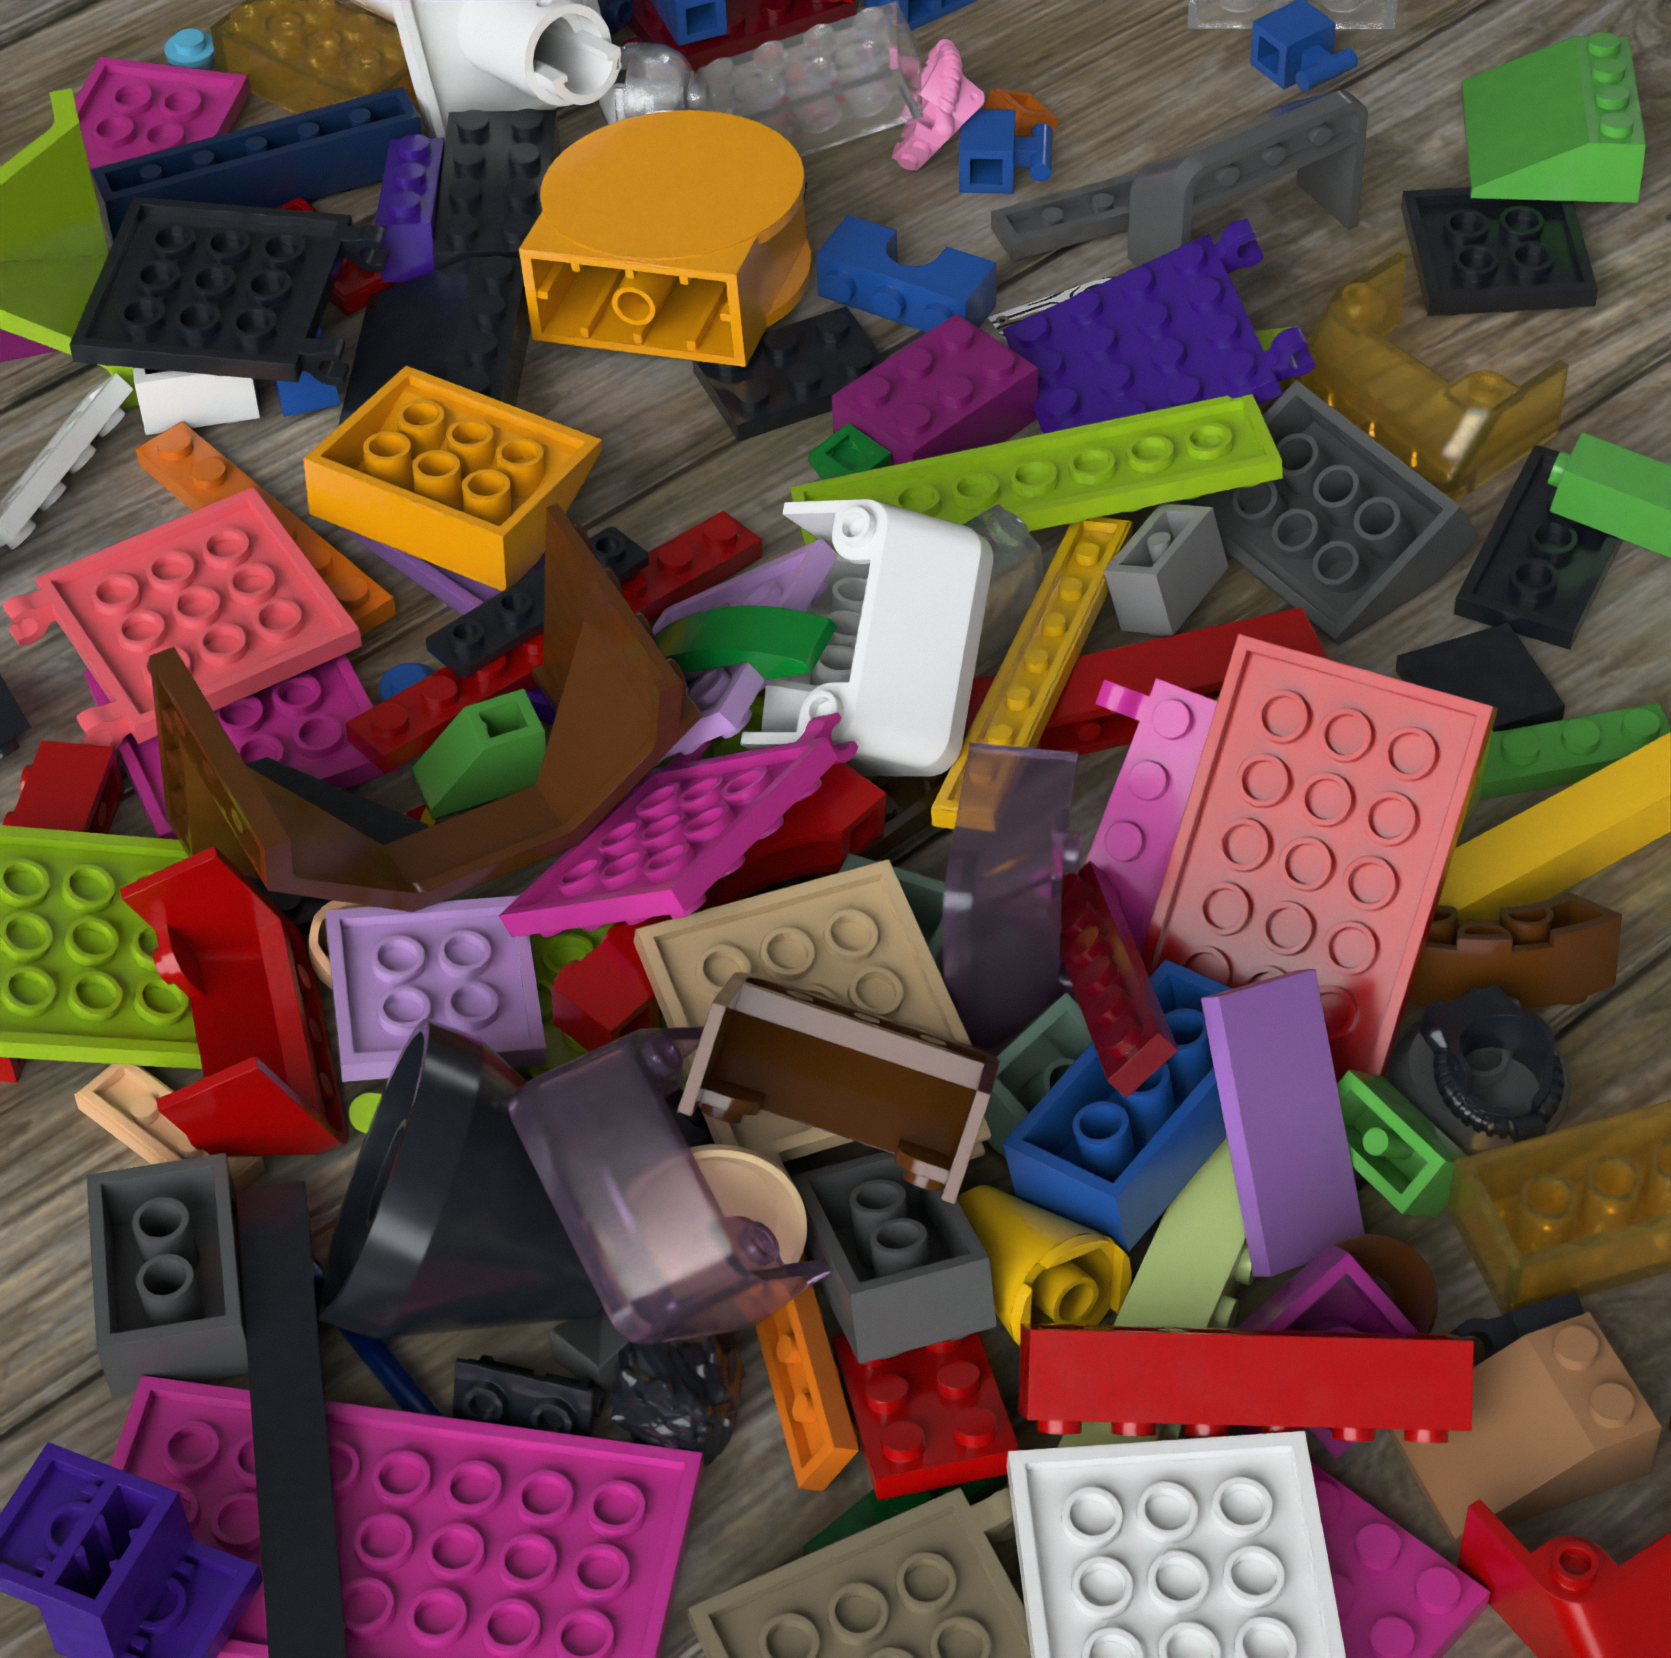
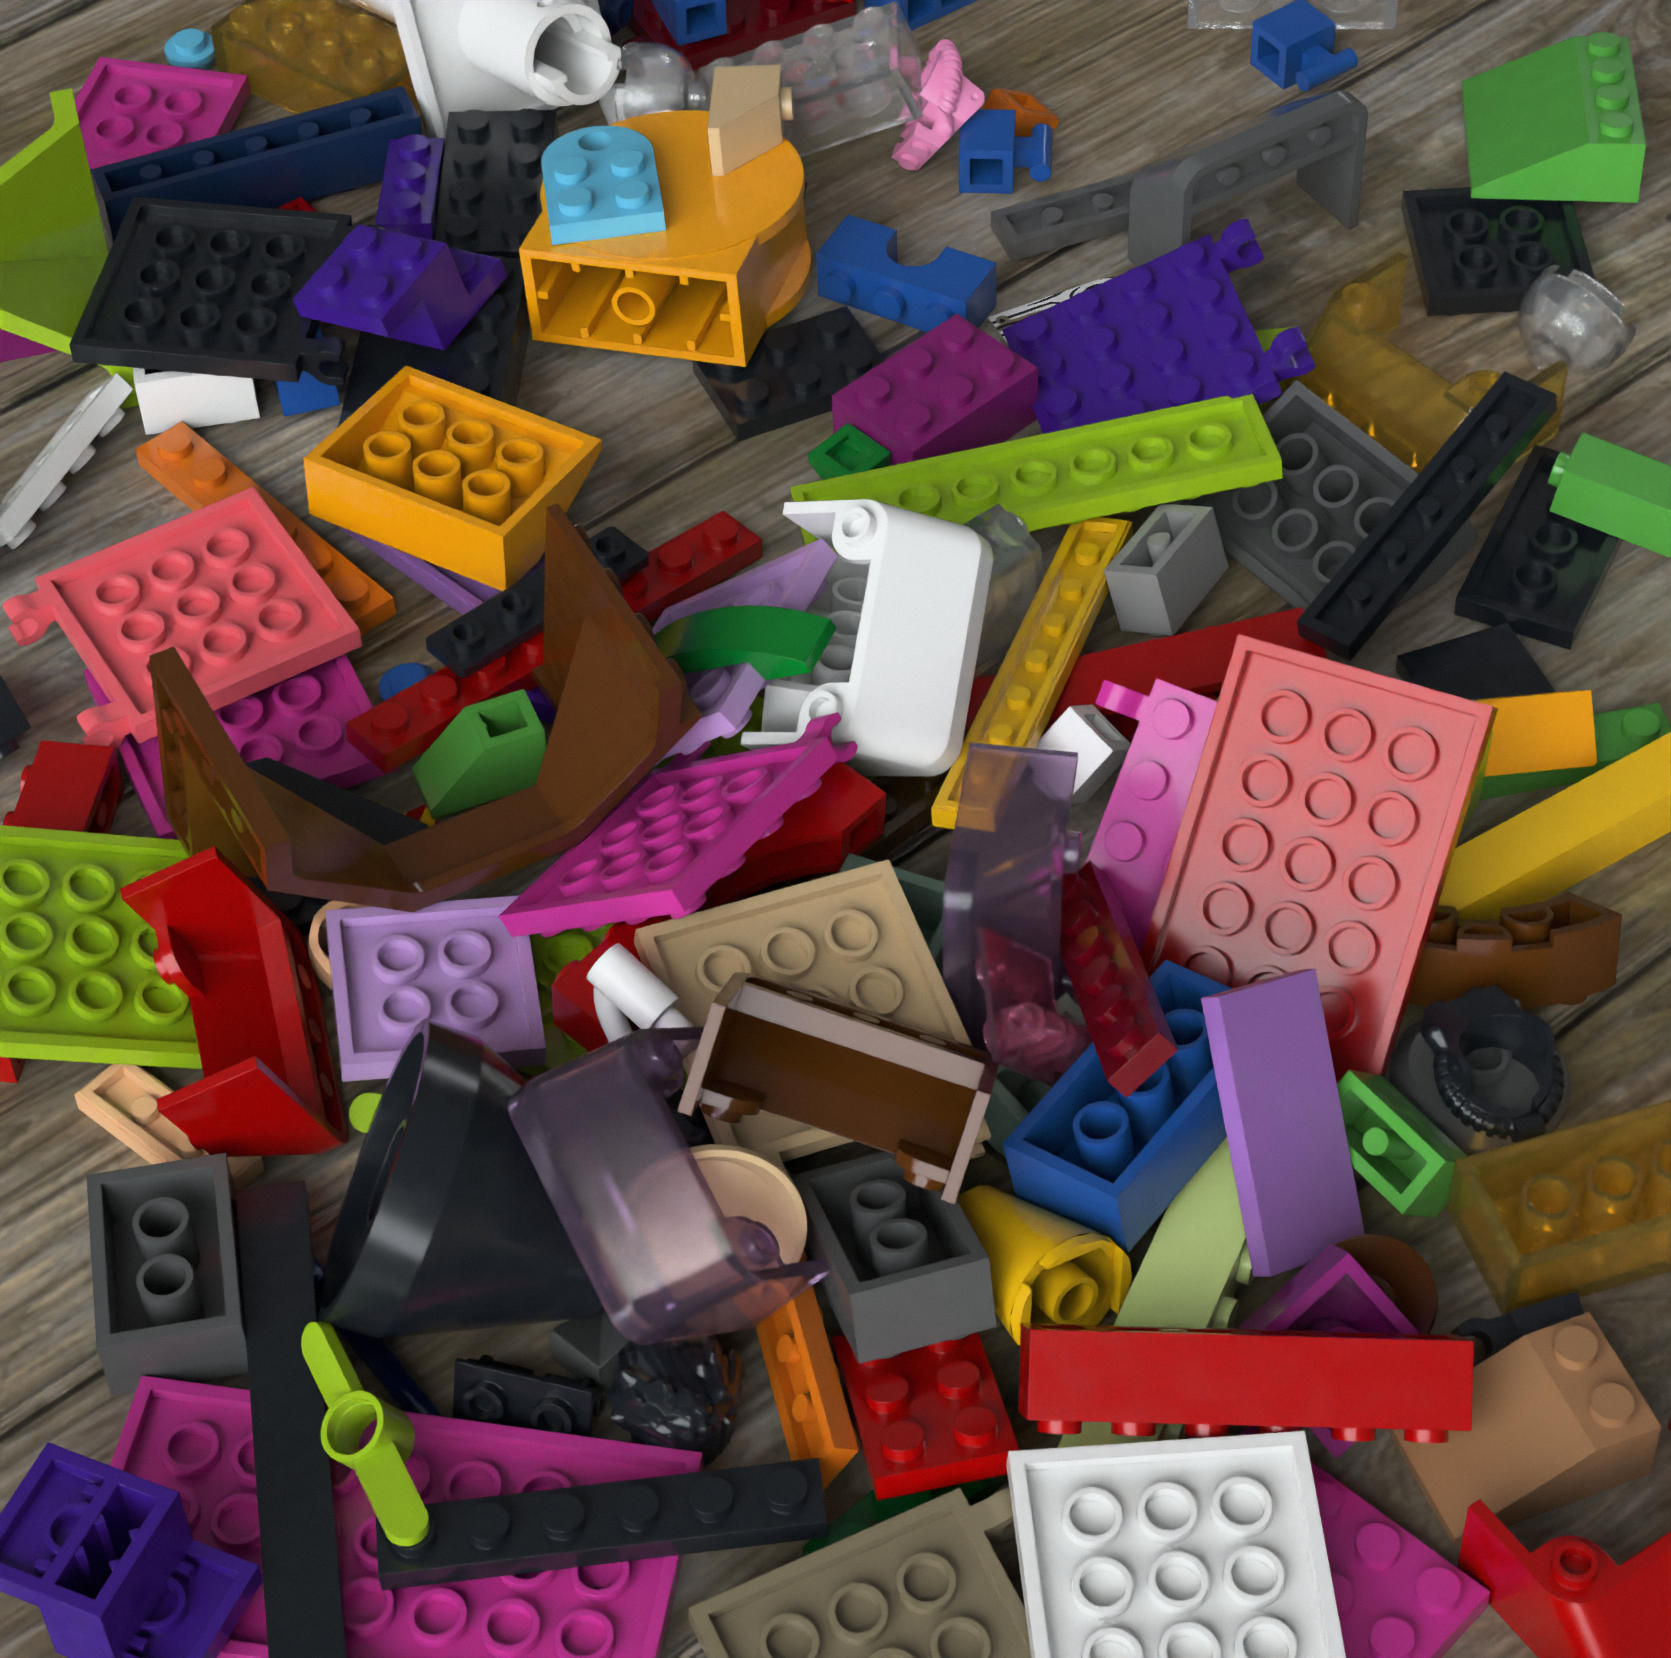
(382, 1460): none -> lime piece
(400, 287): none -> dark purple bracket
(601, 185): none -> medium azure plate
(610, 1524): none -> black plate
(631, 990): none -> white plant
(746, 114): none -> tan slope
(1022, 1013): none -> clear pink hinge
(1095, 740): none -> white brick
(1426, 516): none -> black plate
(1541, 732): none -> light orange panel
(1573, 323): none -> clear cylinder

